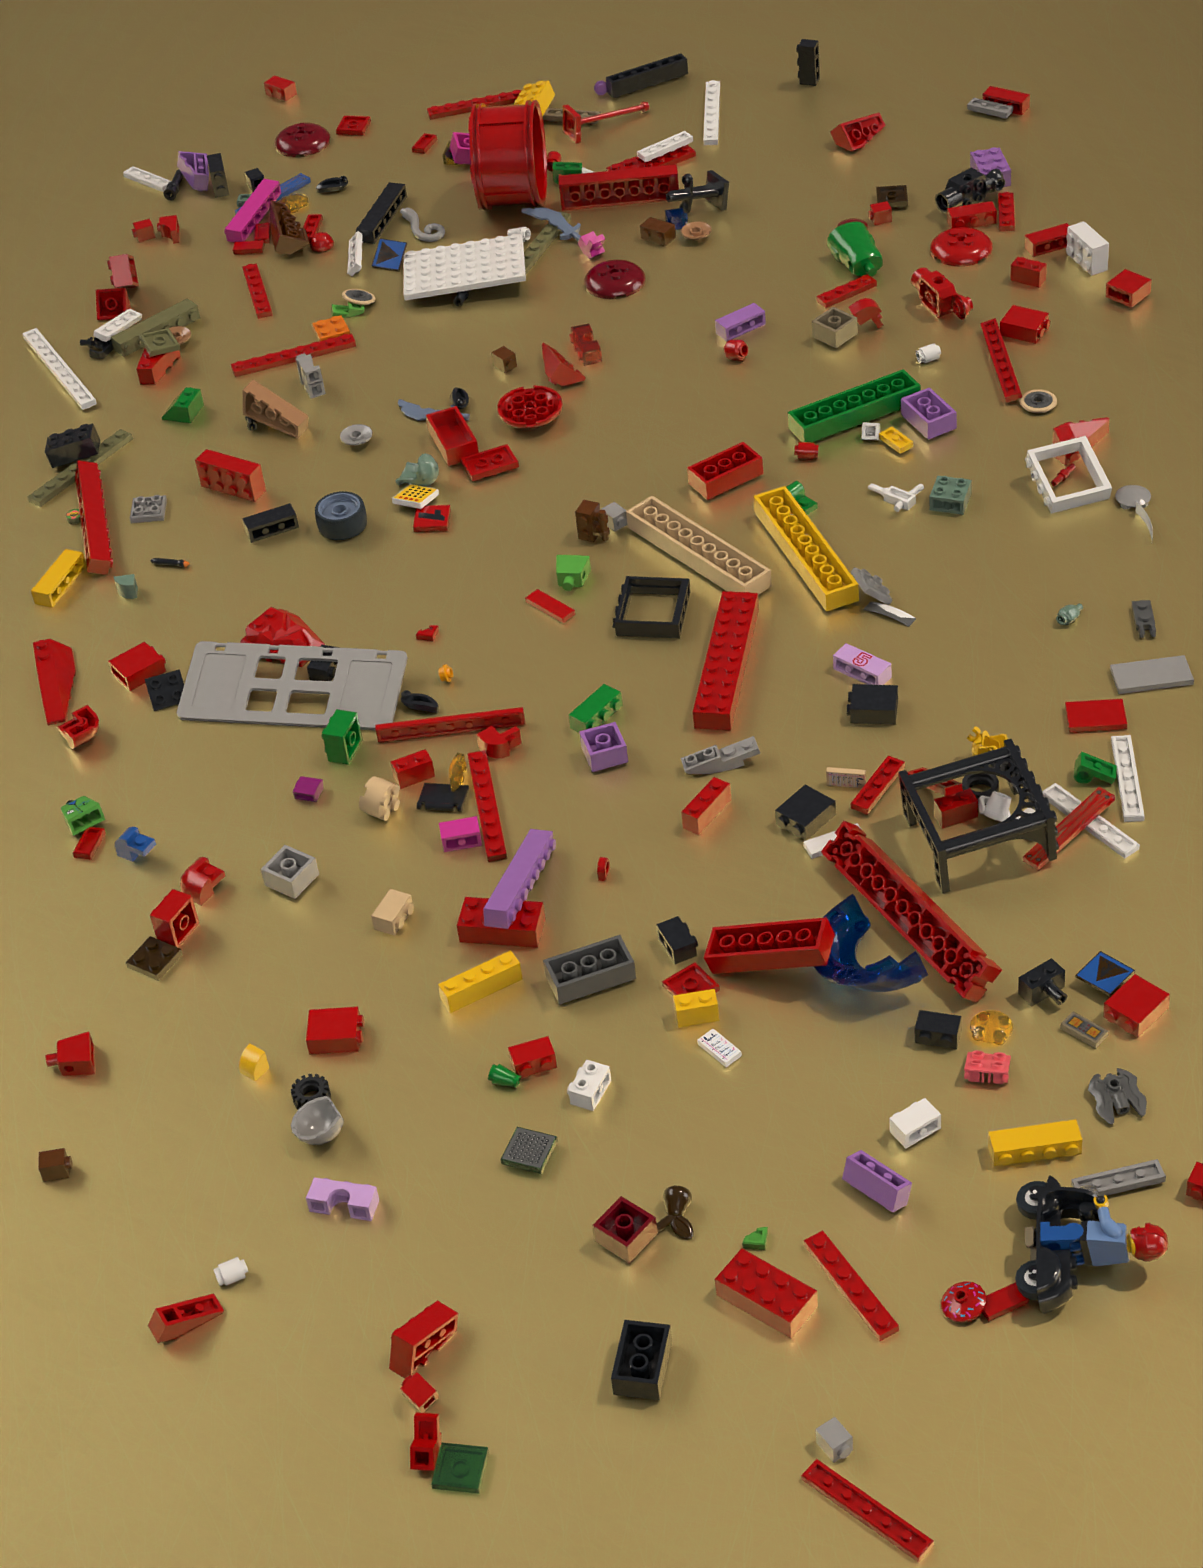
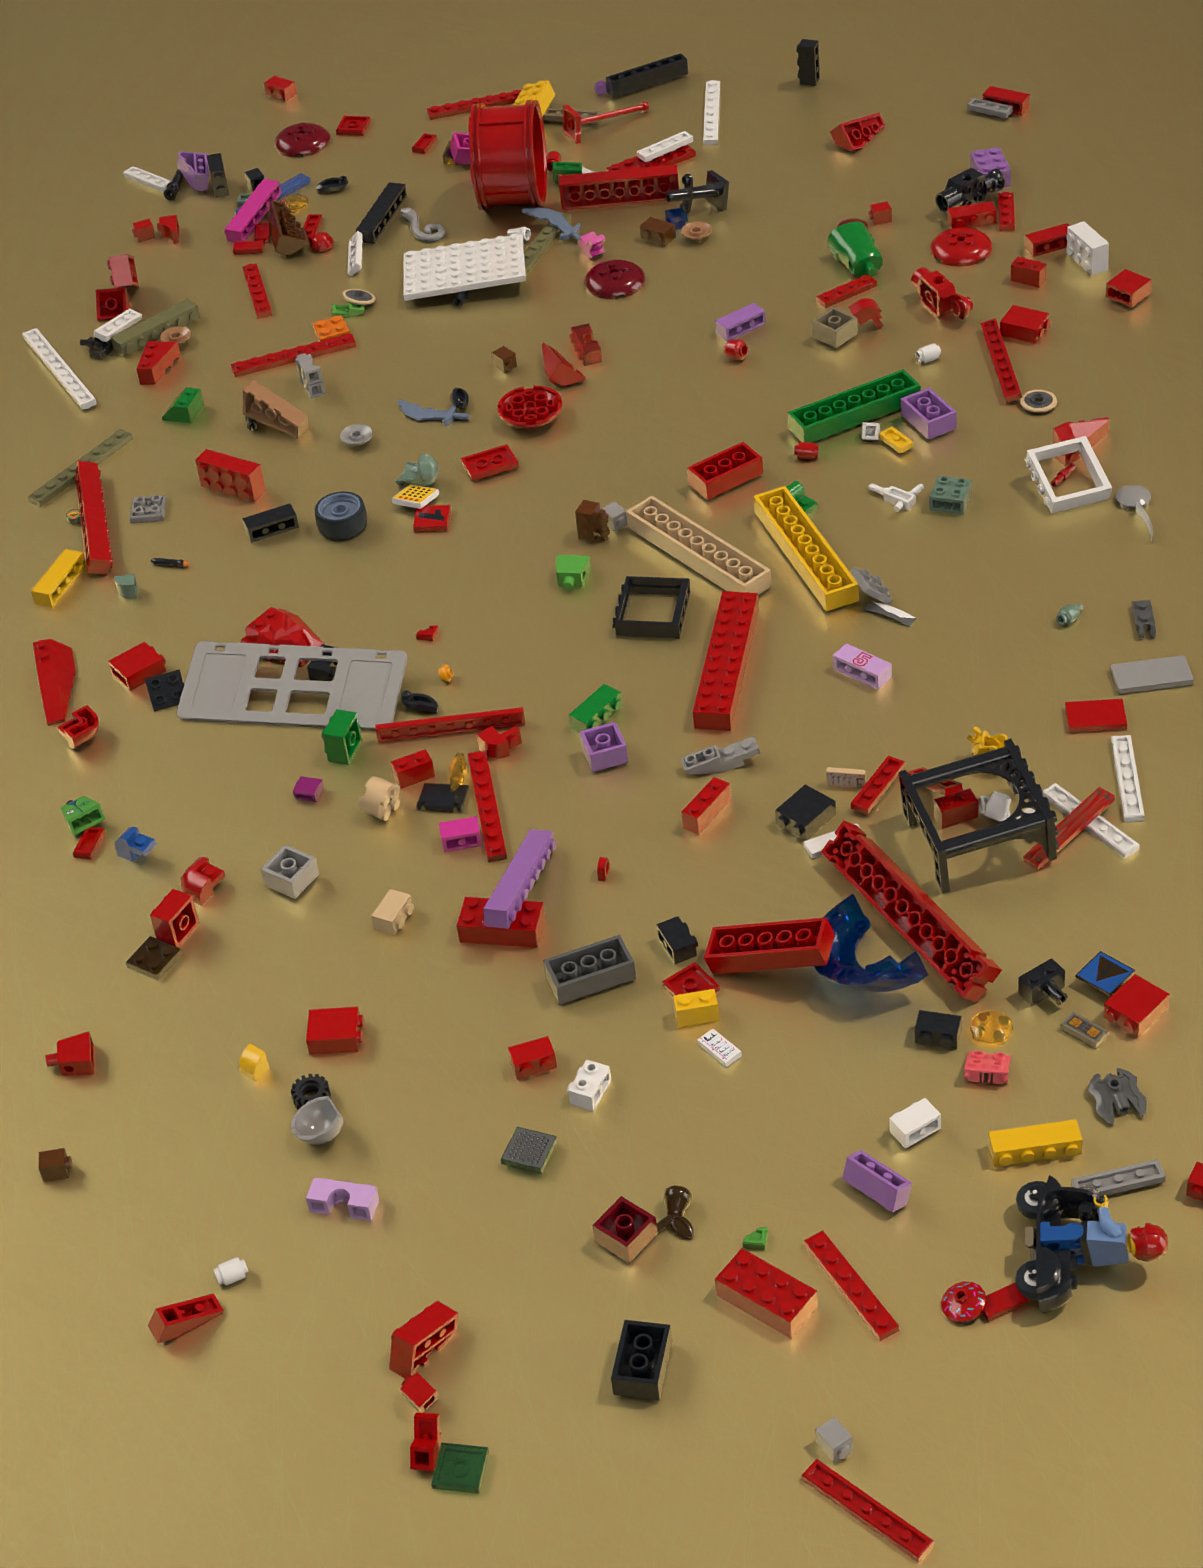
(72, 445): black brick -> none
(159, 342): olive tile -> none
(389, 254): piece -> none
(451, 435): red piece -> none
(480, 981): yellow brick -> none
(502, 1076): green cone -> none
(550, 606): red tile -> none
(873, 704): black brick -> none
(894, 195): dark brown plate -> none
(981, 778): black tyre -> none
(1088, 766): green plate -> none

